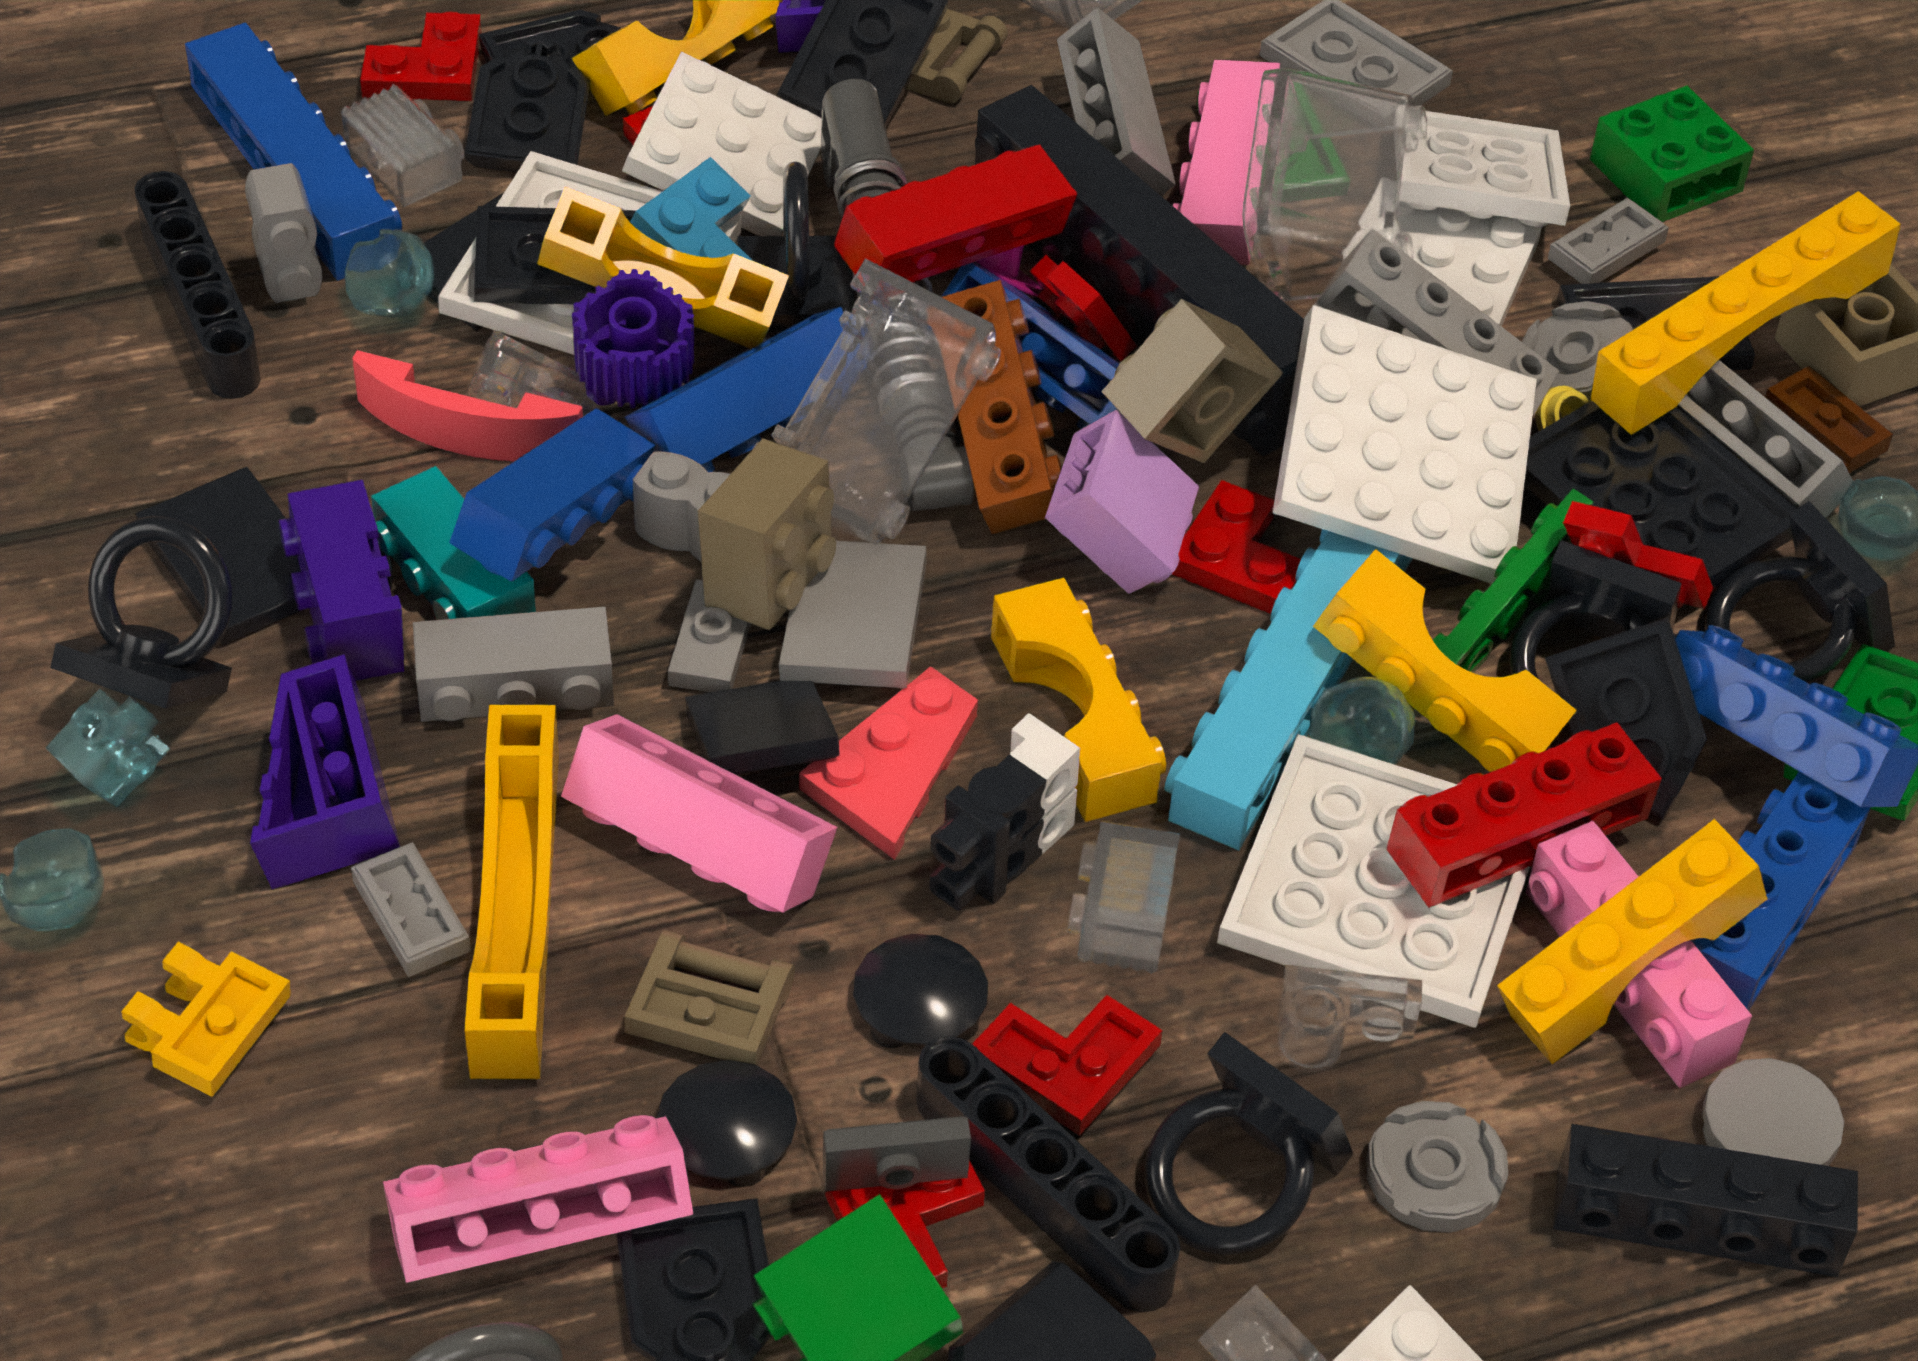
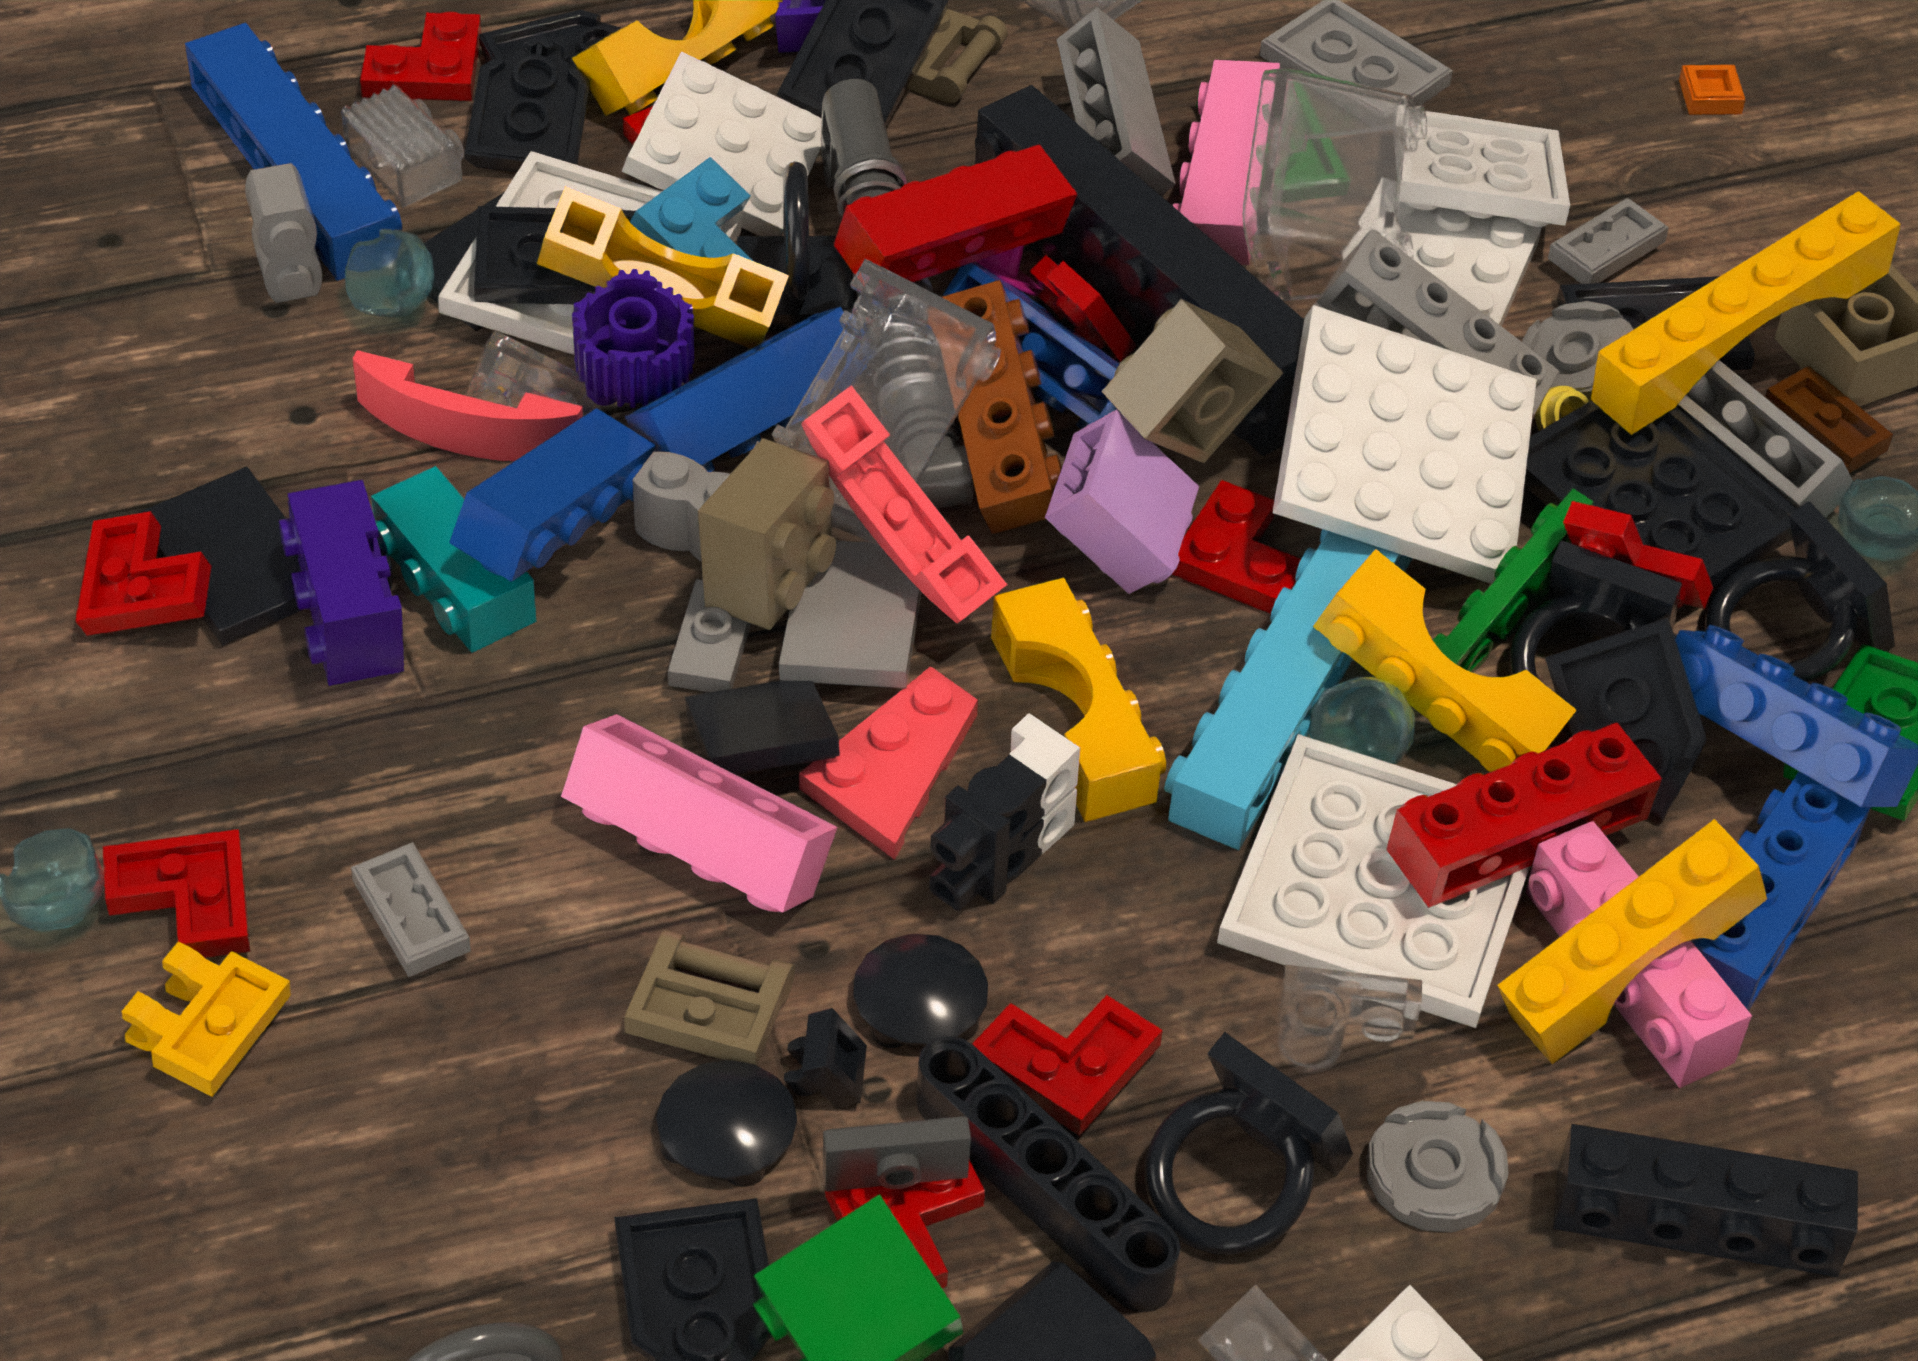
(109, 746): clear light blue brick -> none
(131, 587): none -> red plate
(142, 658): black tile -> none
(194, 874): none -> red plate
(197, 285): black beam -> none
(323, 780): dark purple wedge -> none
(513, 661): light grey brick -> none
(514, 911): yellow arch -> none
(537, 1197): bright pink brick -> none
(830, 1060): none -> black tile
(896, 509): none -> coral slope
(1126, 896): clear brick -> none
(1671, 154): green brick -> none
(1712, 89): none -> orange tile
(1773, 1112): light grey tile -> none

